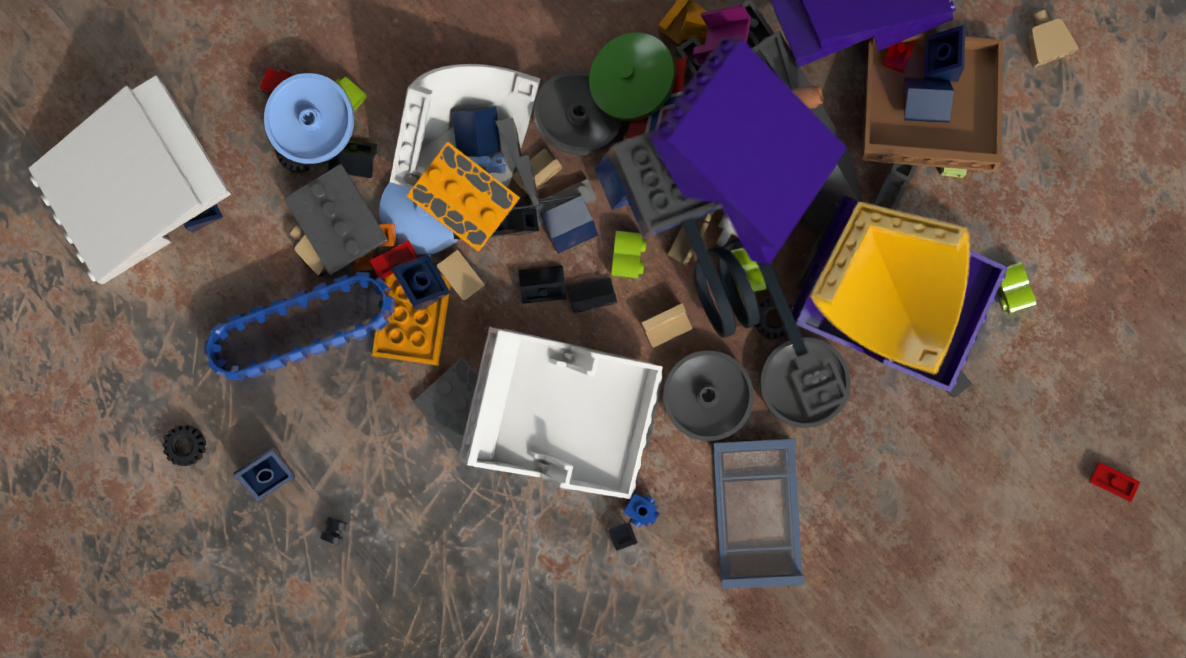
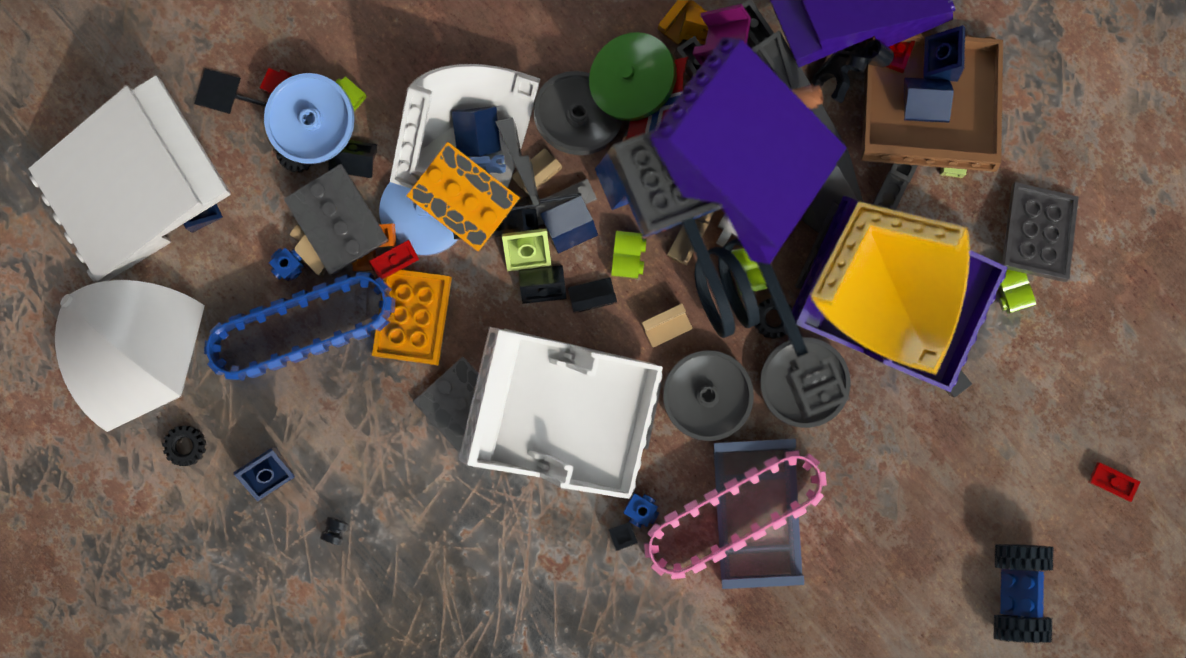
(125, 347): none -> white panel
(219, 92): none -> black piece
(294, 265): none -> blue brick
(421, 282): dark blue slope -> none
(460, 275): tan panel -> none
(526, 249): none -> yellowish green slope
(757, 531): none -> bright pink piece
(854, 59): none -> black piece
(1022, 593): none -> plate
(1040, 232): none -> flat silver plate
(1049, 40): tan torso -> none

